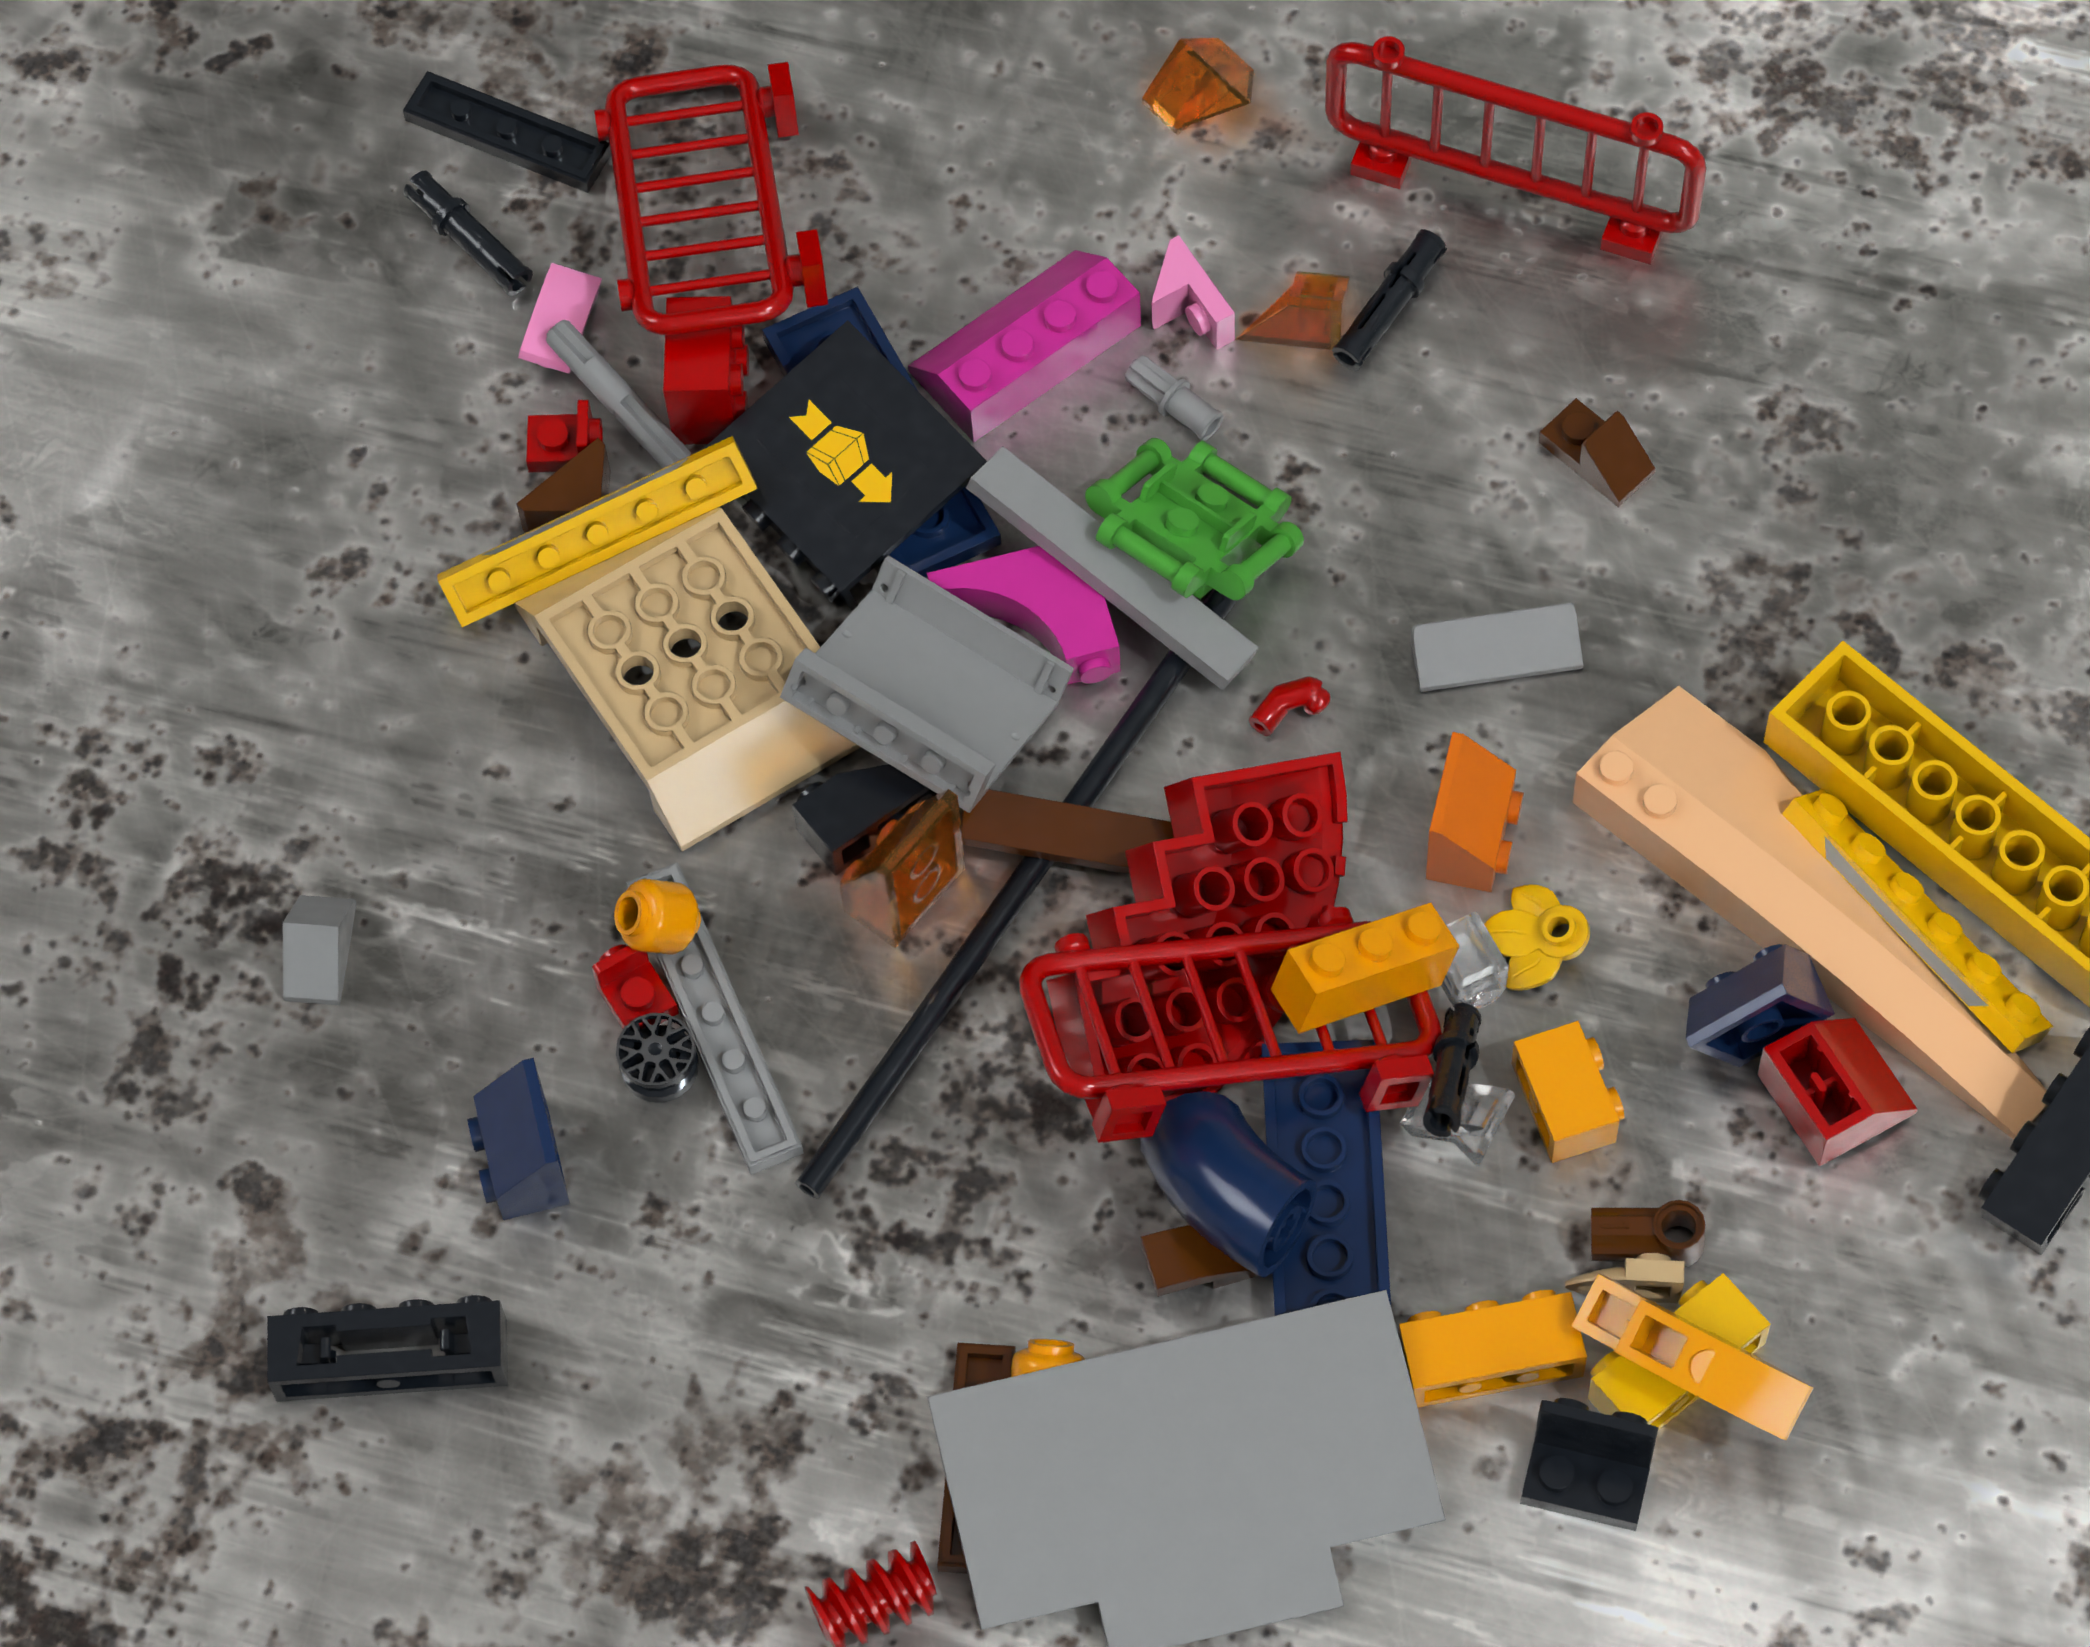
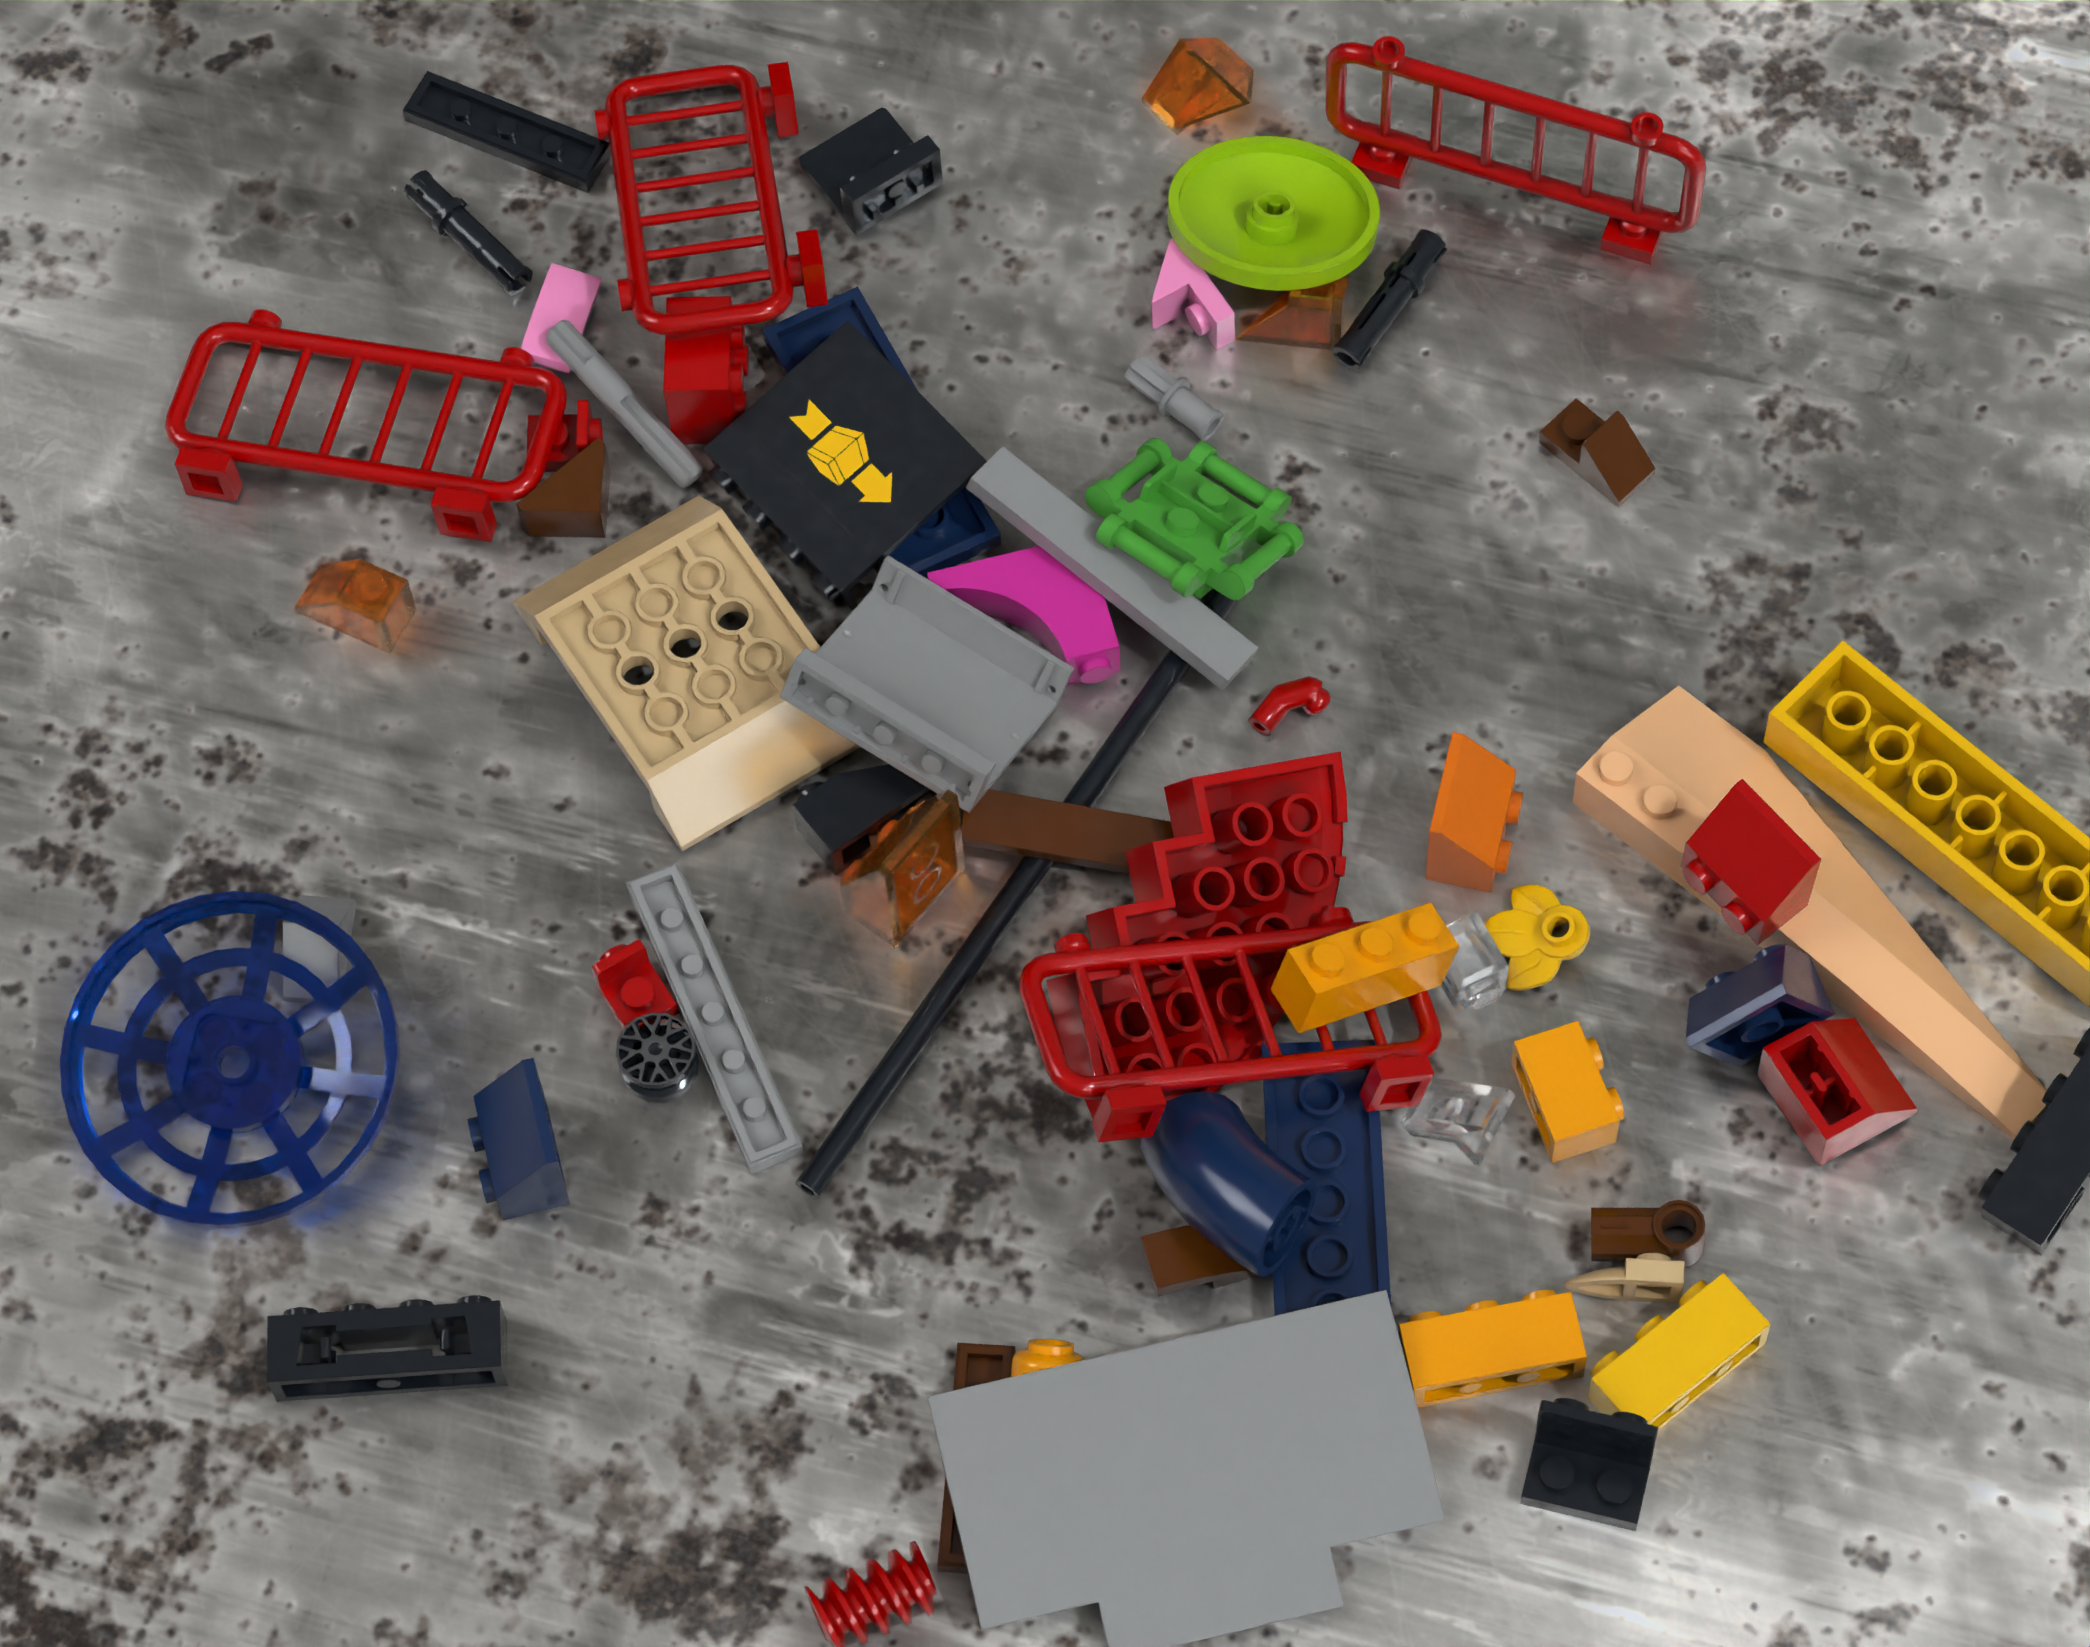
(204, 1040): none -> clear blue dish
(360, 602): none -> clear orange slope
(459, 501): none -> red bar
(597, 531): yellow plate -> none
(657, 916): light orange head -> none
(873, 169): none -> black bracket
(1029, 342): dark pink slope -> none
(1273, 213): none -> lime dish
(1455, 1056): black pin -> none
(1496, 647): light grey slope -> none
(1692, 1357): light orange slope -> none
(1750, 864): none -> red slope
(1918, 921): yellow plate -> none

